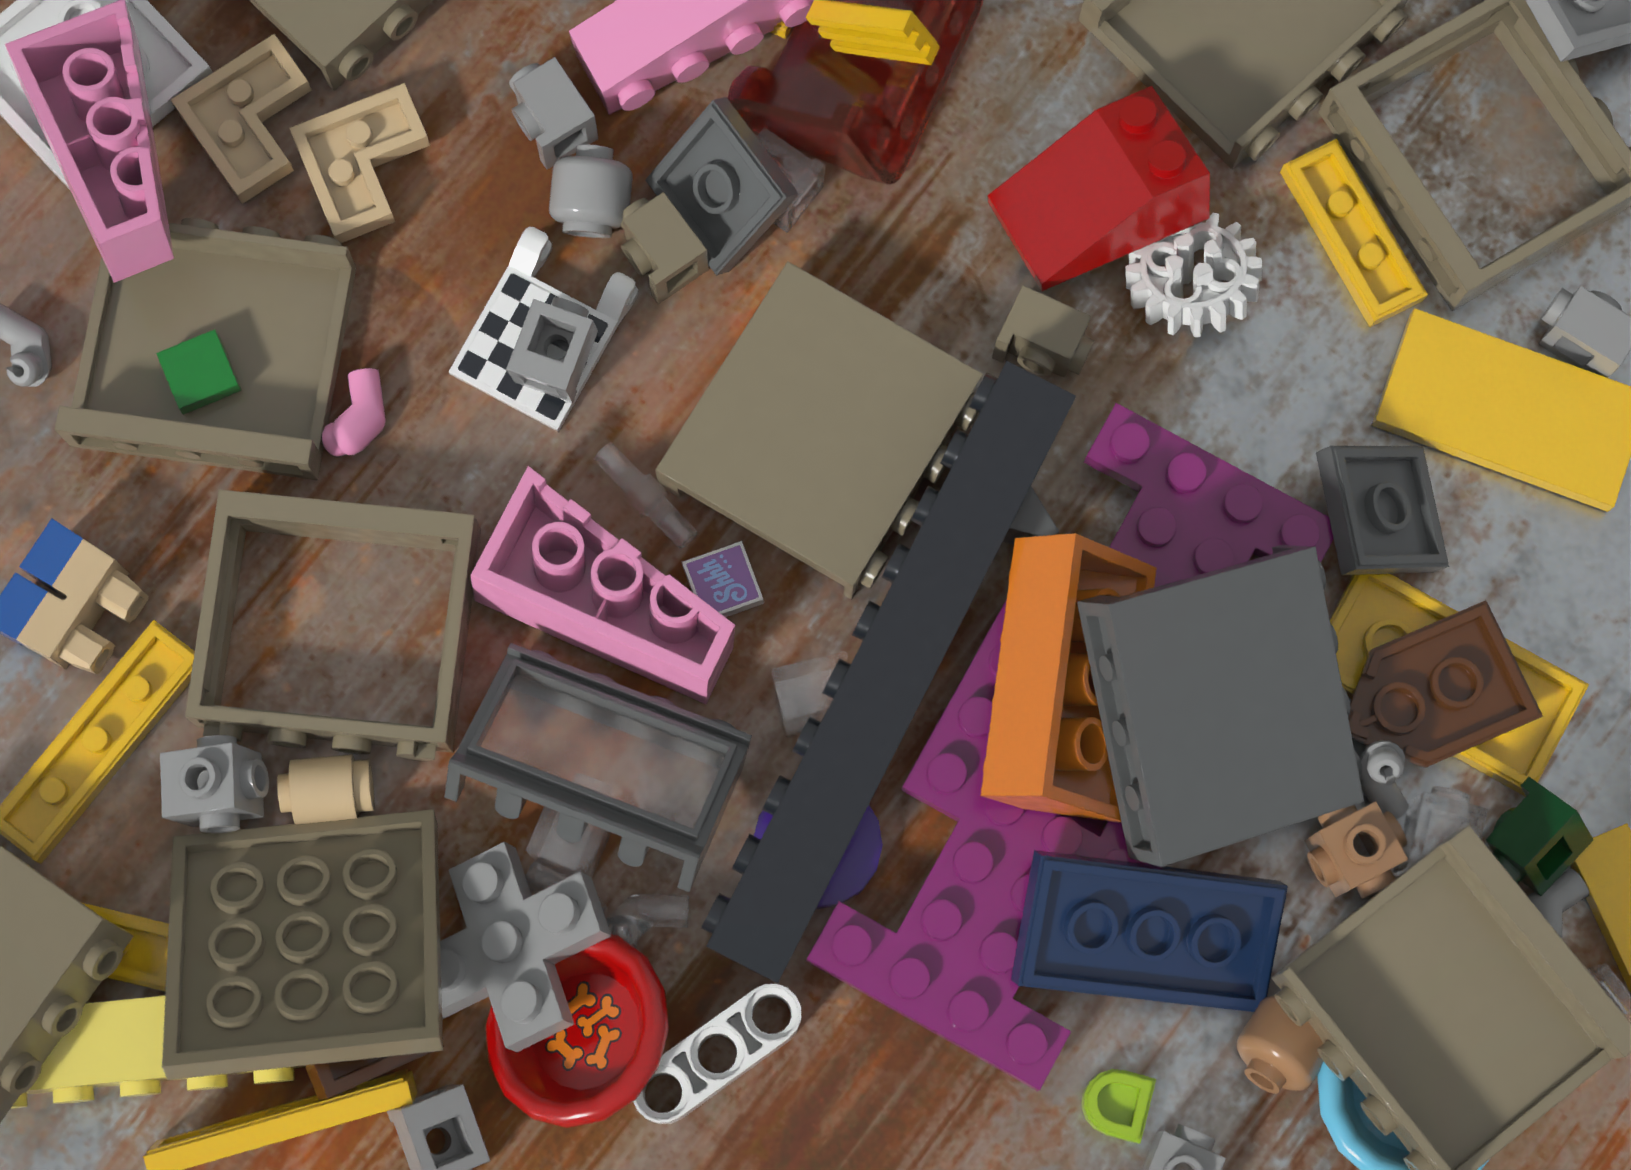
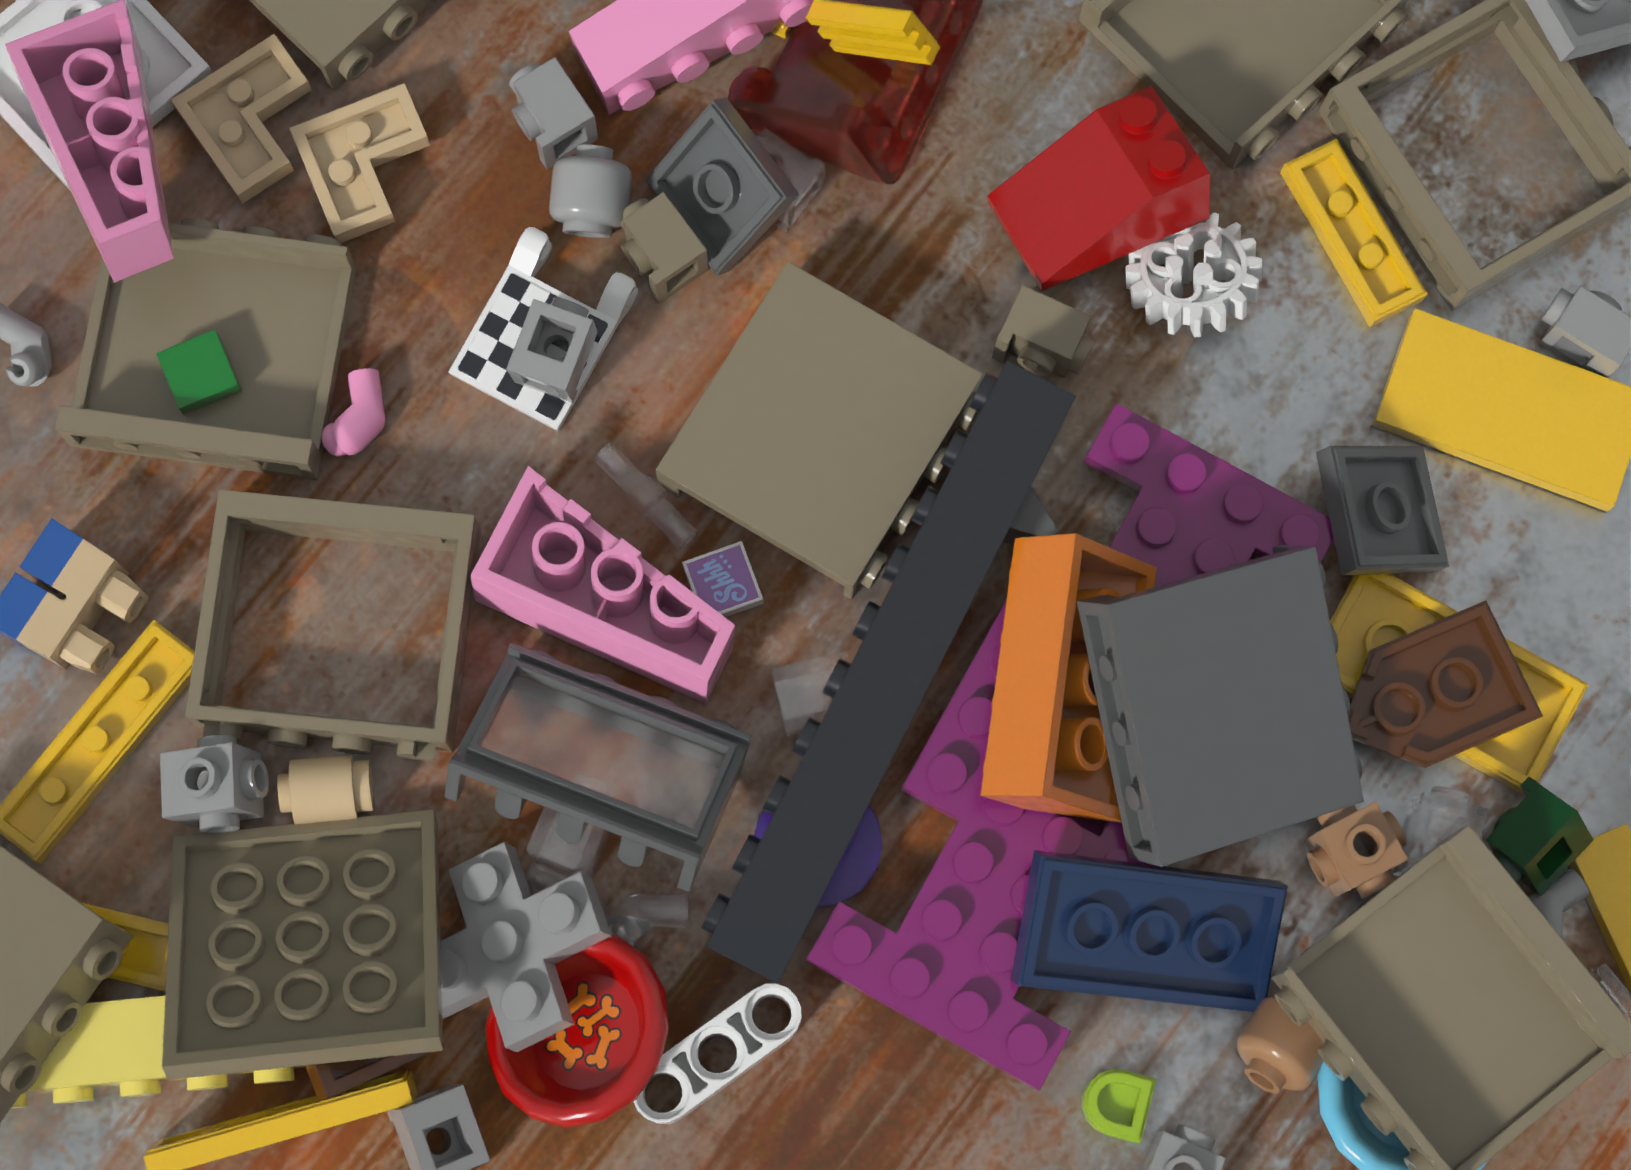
(1381, 765): light grey arm -> none

